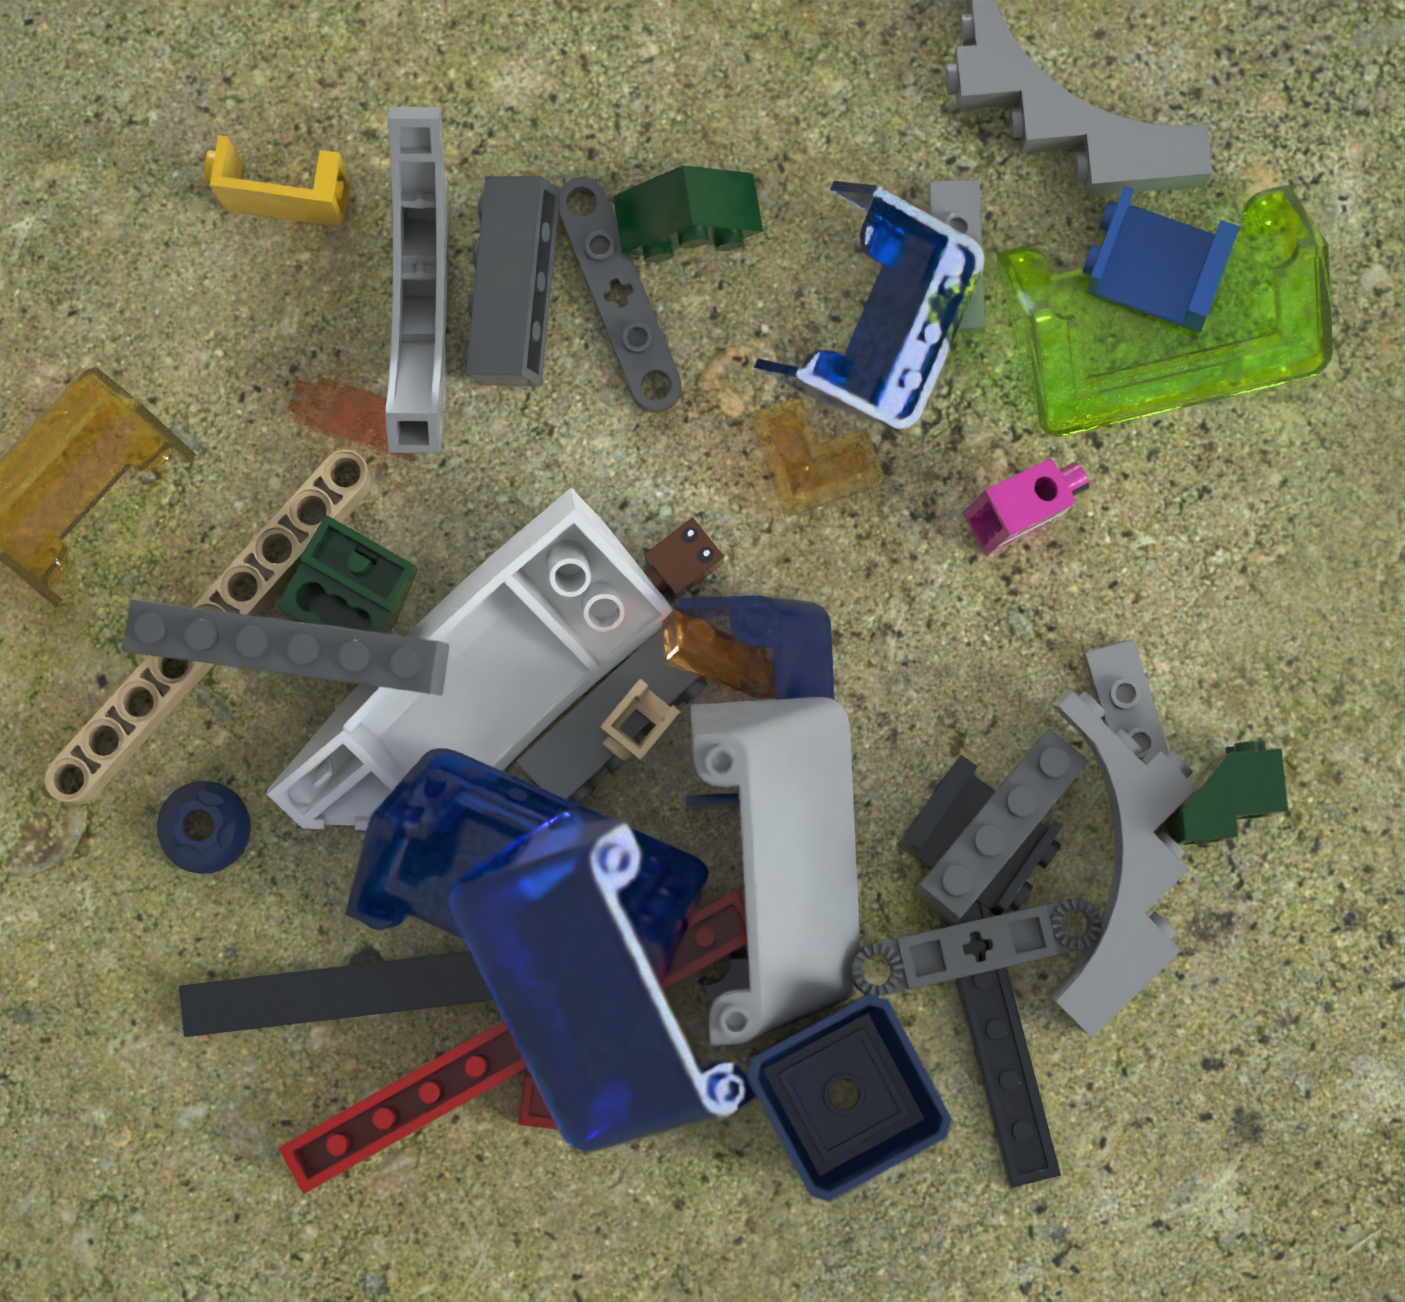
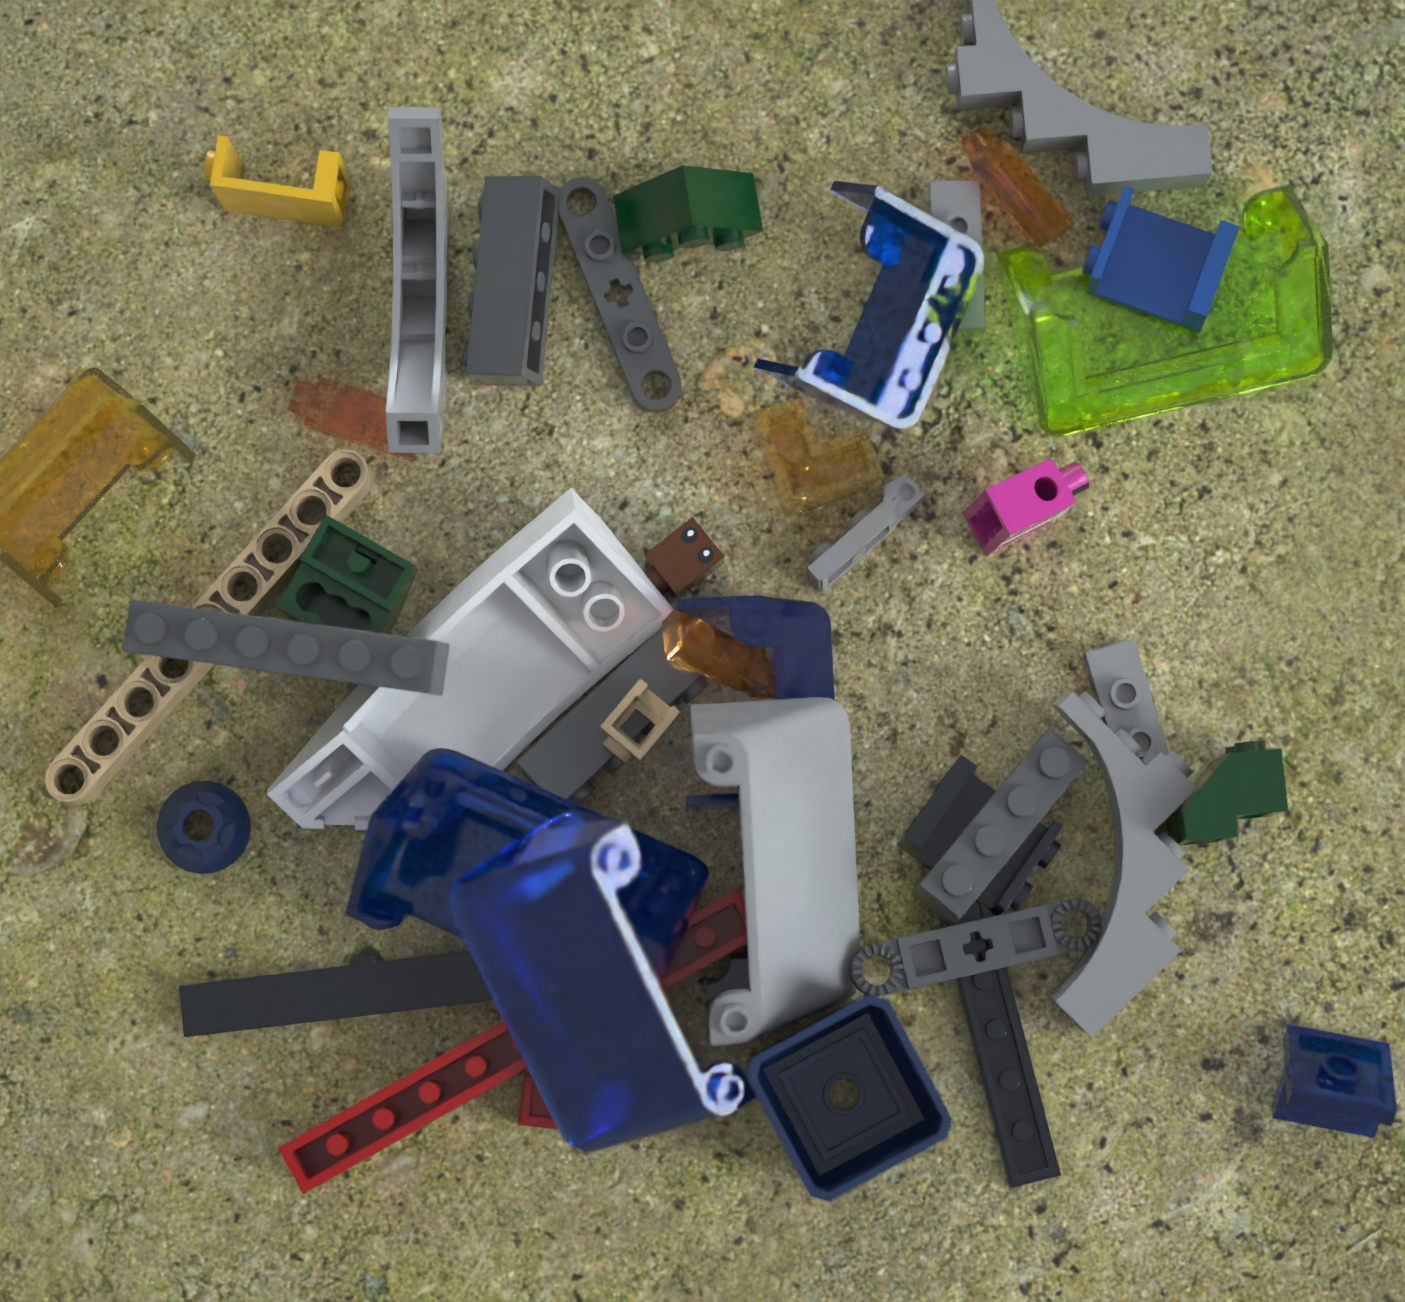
(865, 532): none -> light grey hinge
(1016, 187): none -> clear orange hinge
(1335, 1082): none -> clear blue bracket

